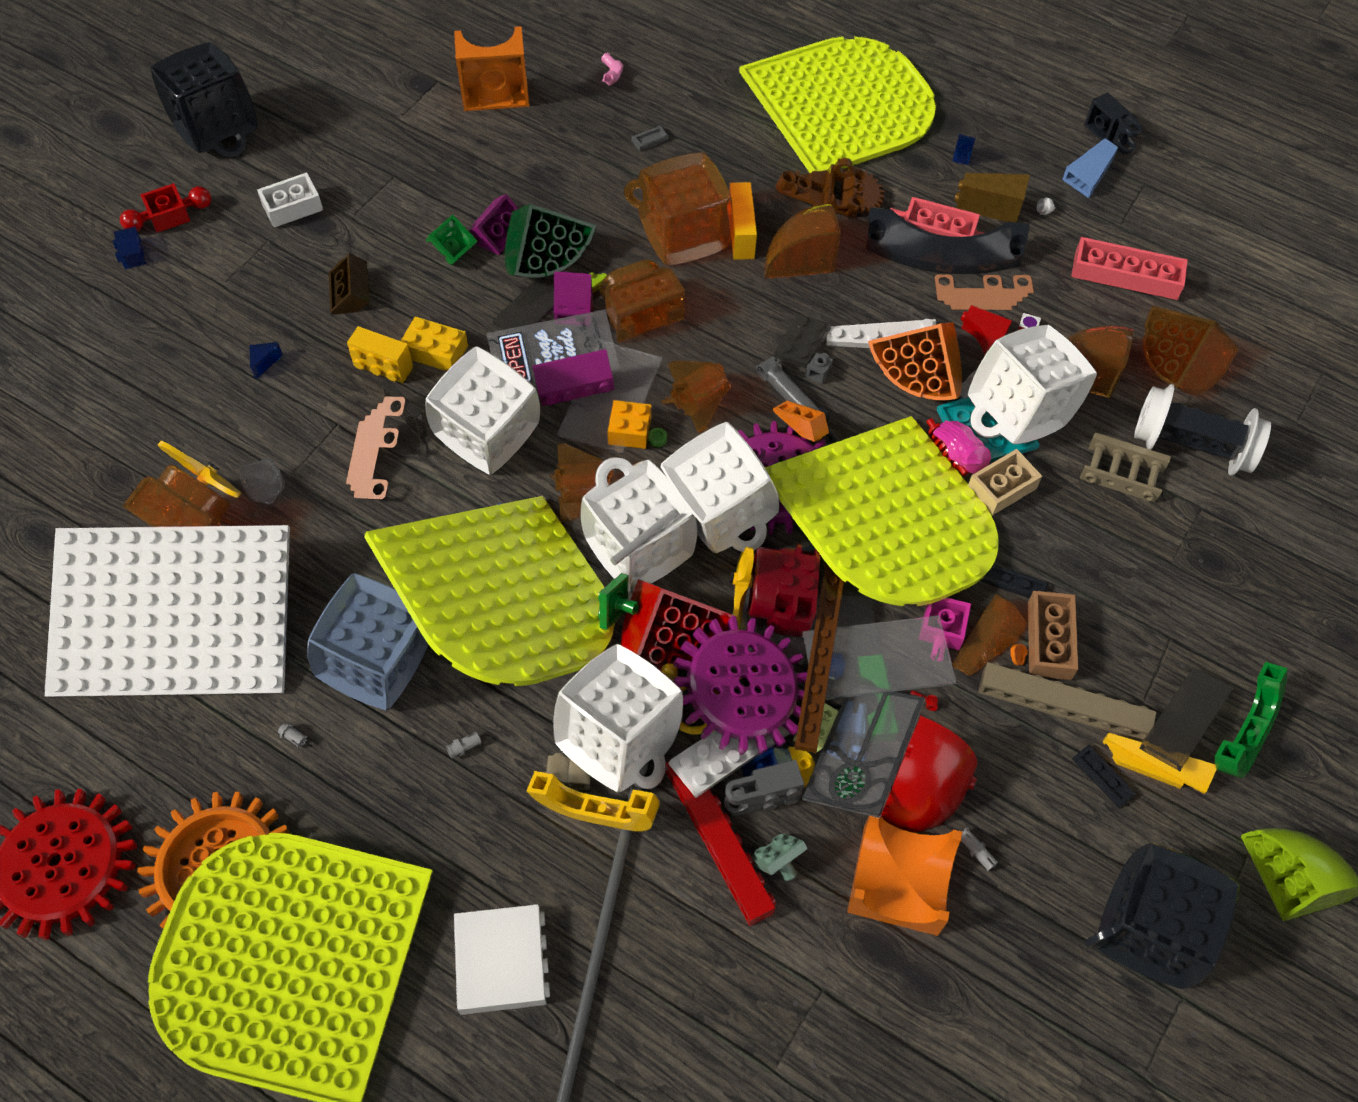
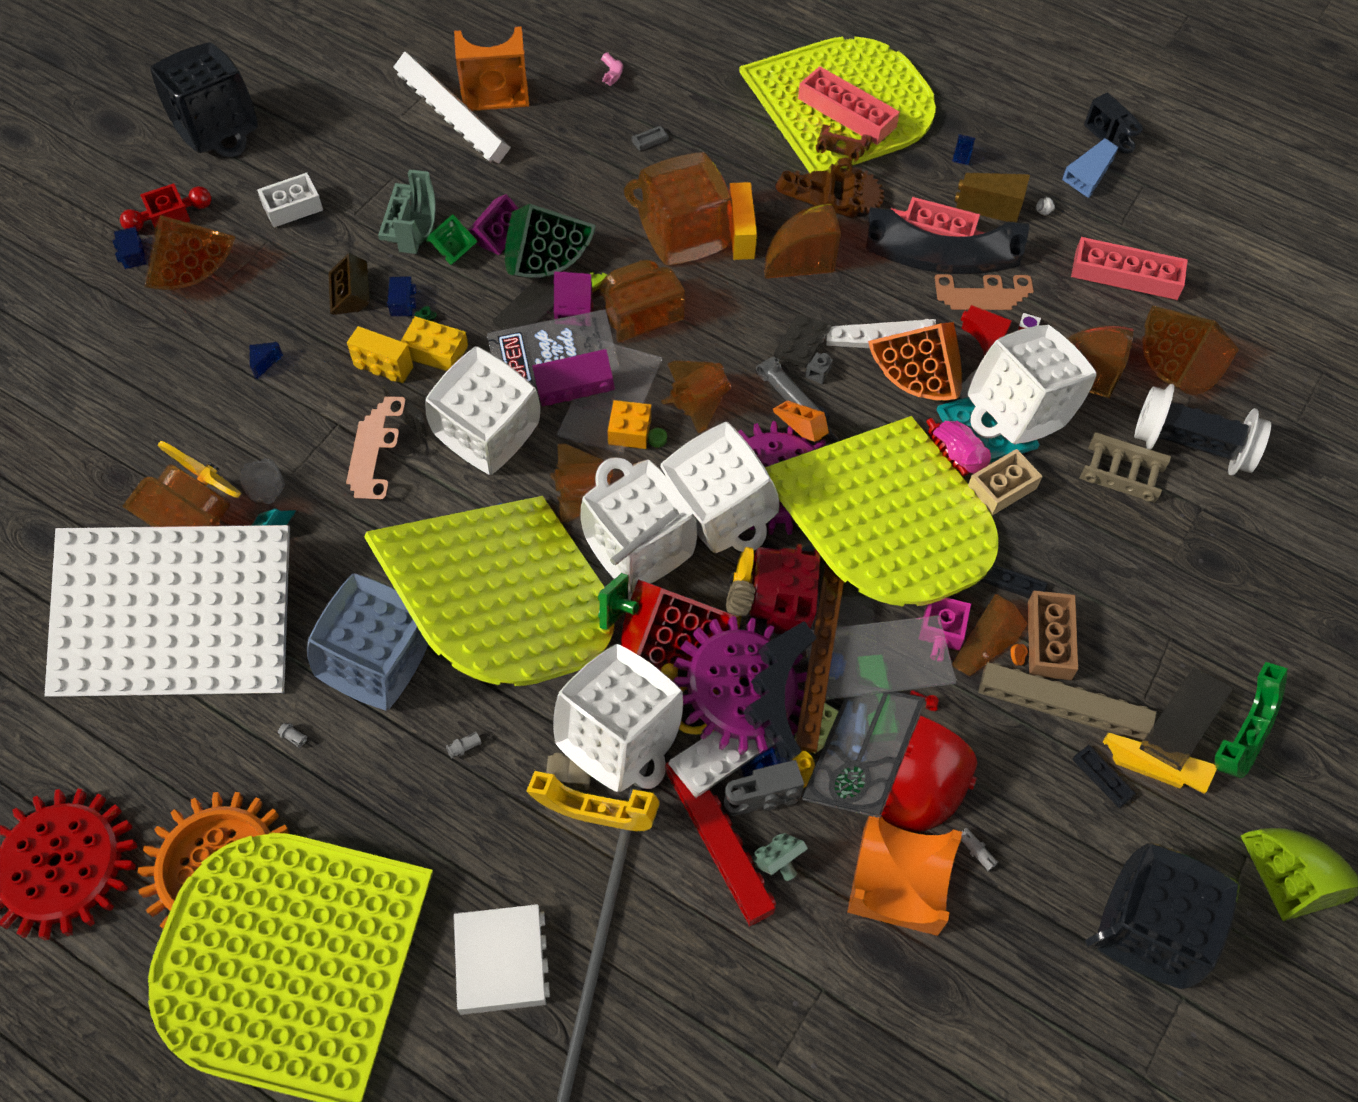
(184, 254): none -> clear orange brick
(273, 518): none -> teal slope
(401, 296): none -> clear blue brick
(408, 223): none -> sand green piece
(426, 314): none -> dark green plate
(452, 108): none -> white brick
(740, 598): none -> dark tan gear
(770, 685): none -> black arch
(848, 105): none -> coral brick
(854, 147): none -> reddish brown connector

